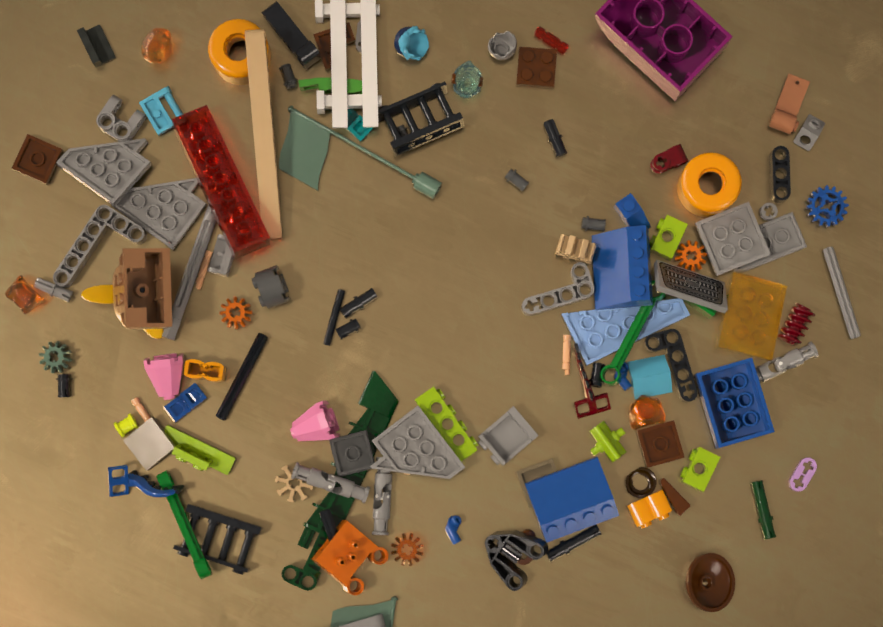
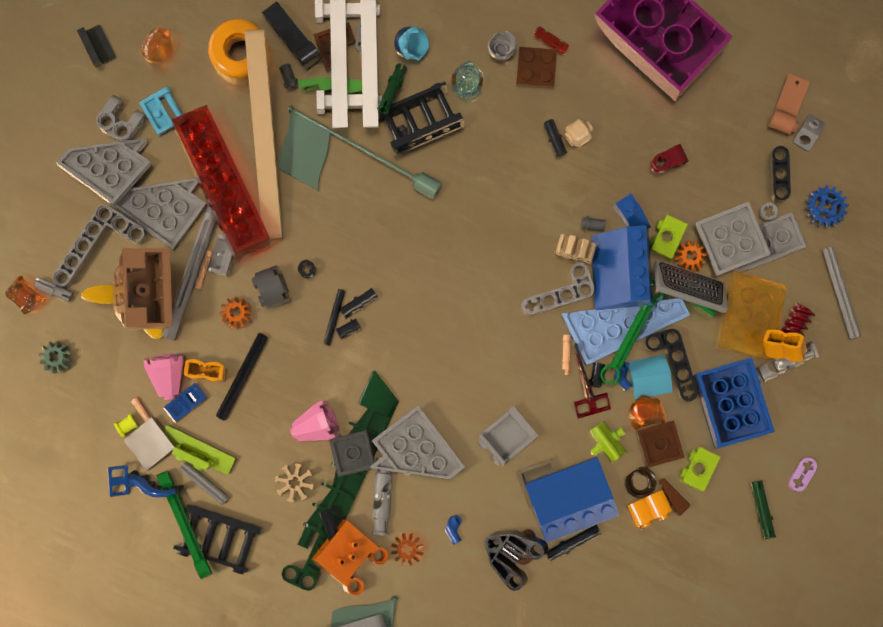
(37, 159): reddish brown plate -> none
(63, 385): black pin -> none
(204, 483): none -> light grey axle
(301, 267): none -> black bush
(327, 481): light grey piece -> none
(355, 125): teal slope -> none
(394, 82): none -> dark green pin
(434, 396): lime brick -> none
(516, 179): dark grey pin -> none
(578, 133): none -> tan head
(706, 204): light orange piece -> none
(717, 583): reddish brown dish -> none
(785, 345): none -> light orange brick

